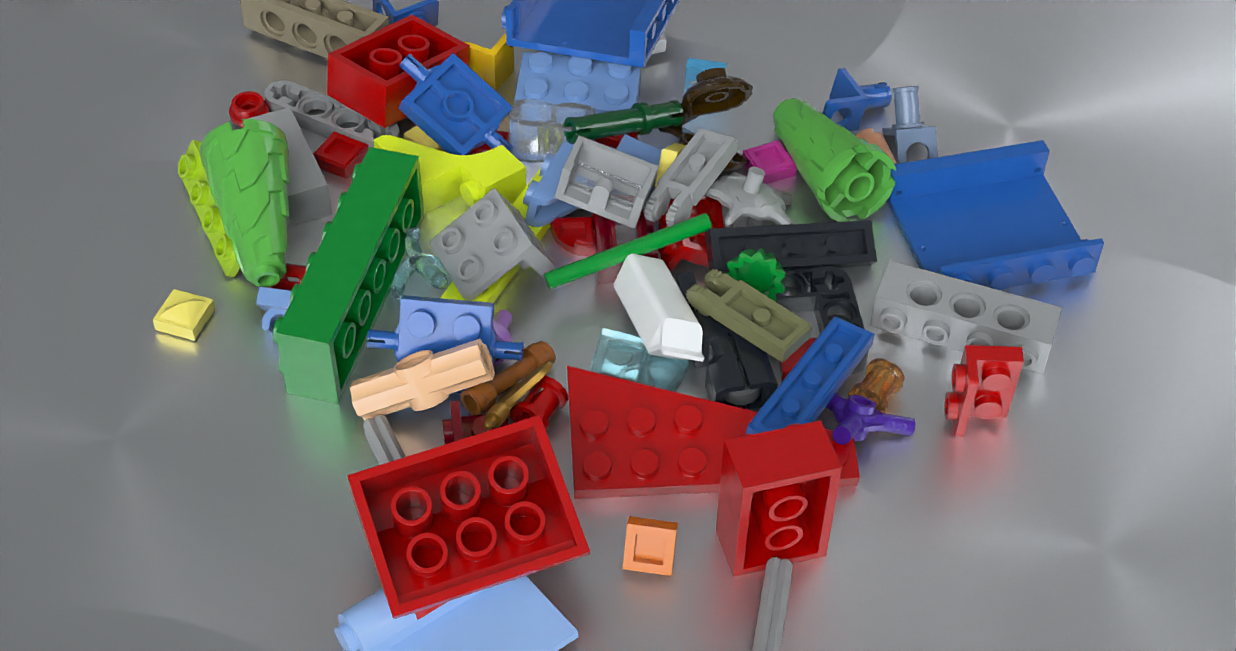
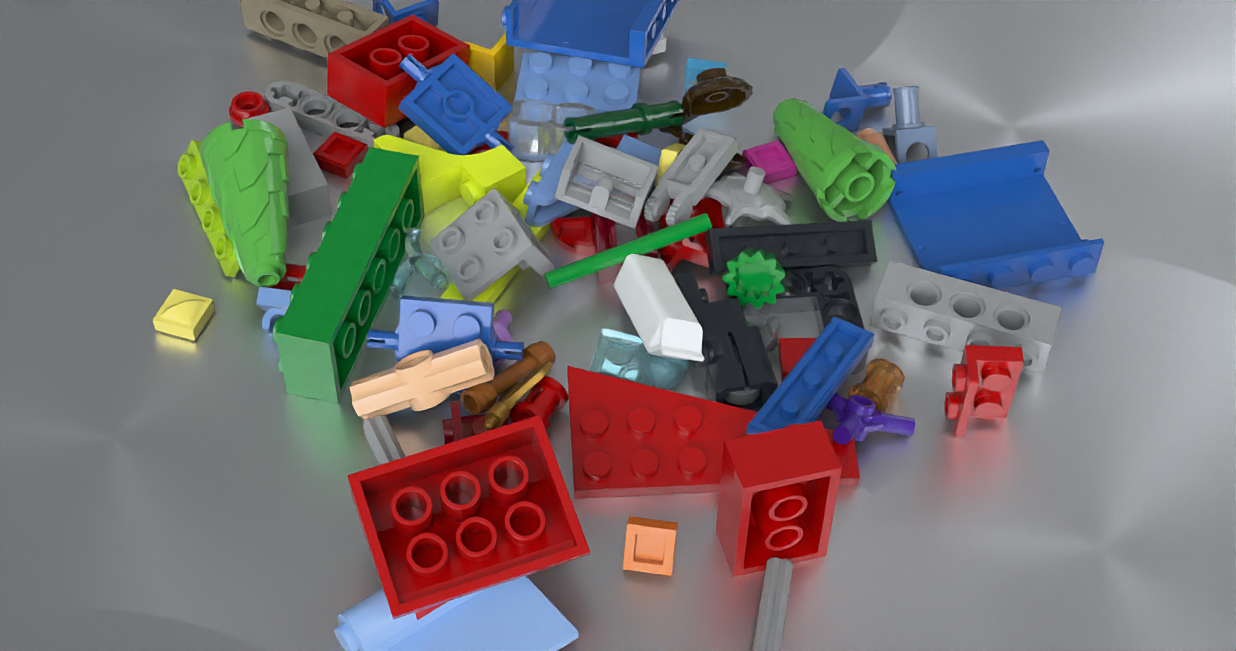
(750, 314): olive hinge -> none

